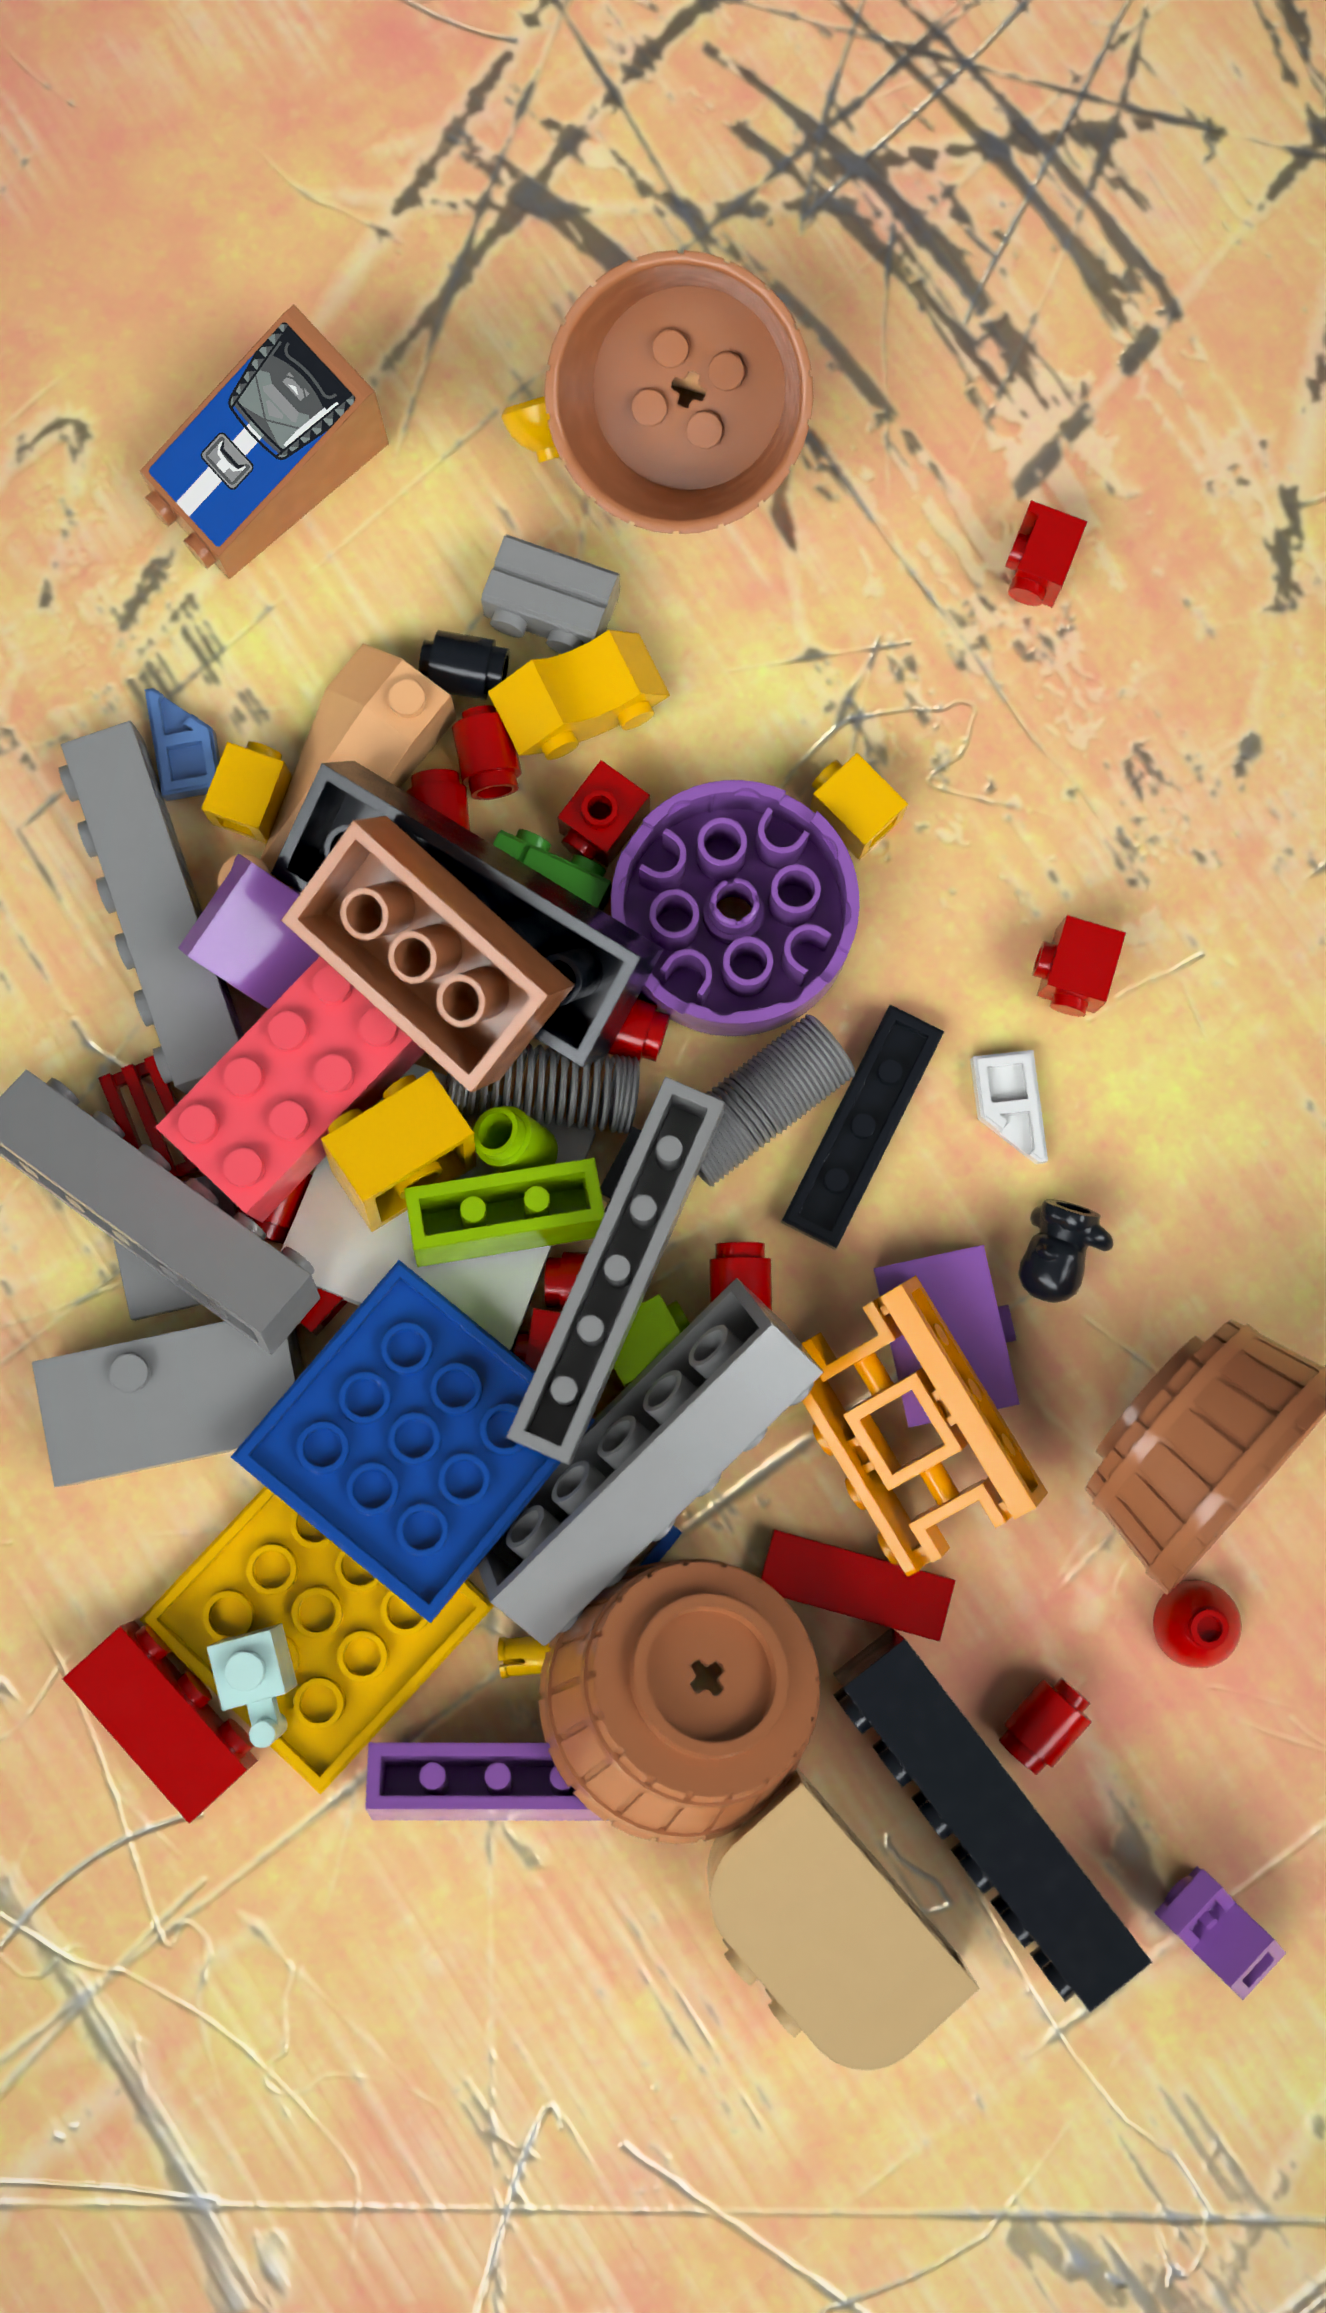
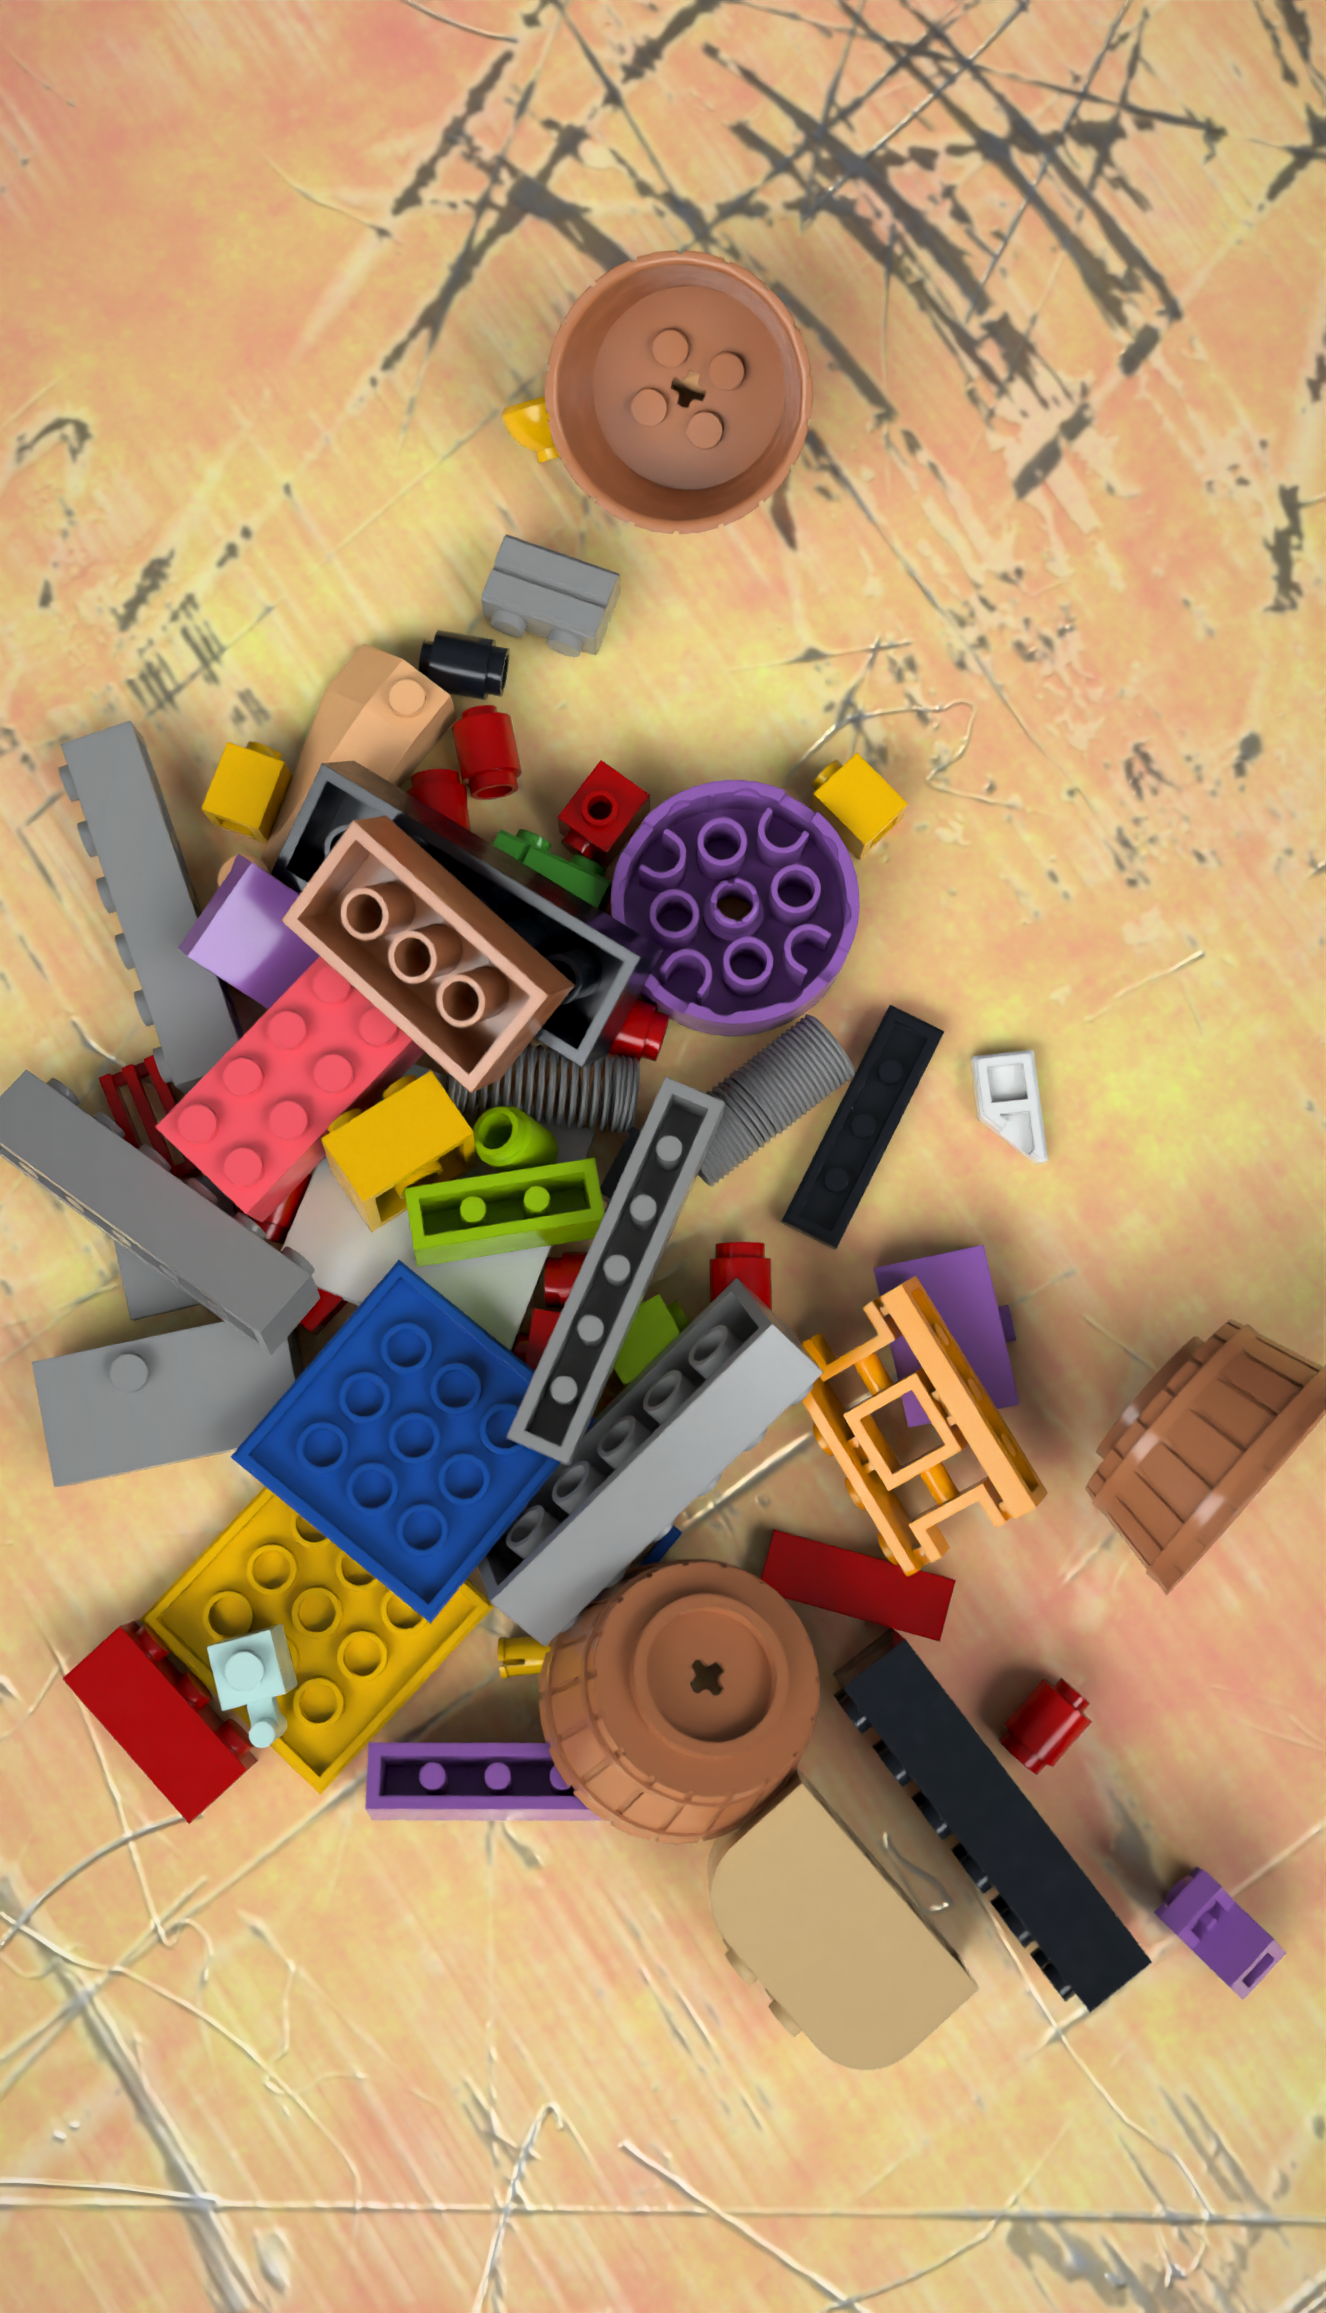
(183, 748): medium blue tile -> none
(265, 446): slope -> none
(579, 694): yellow brick -> none
(1043, 554): red brick -> none
(1057, 1254): black animal -> none
(1078, 966): red brick -> none
(1197, 1624): red brick -> none

